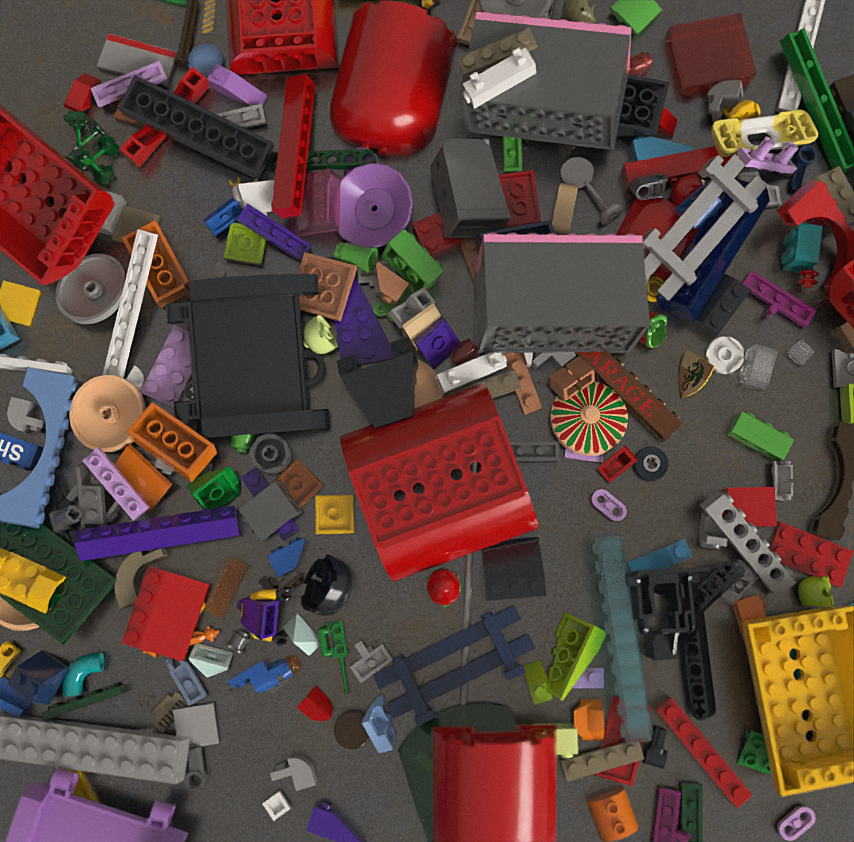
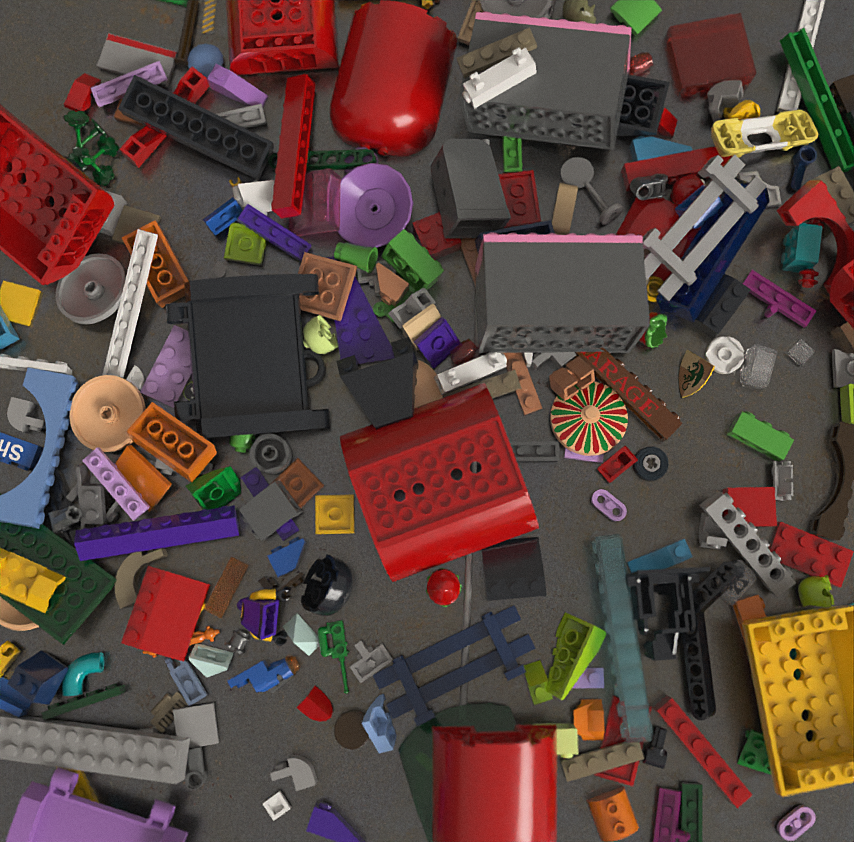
(762, 159): lavender plate -> none

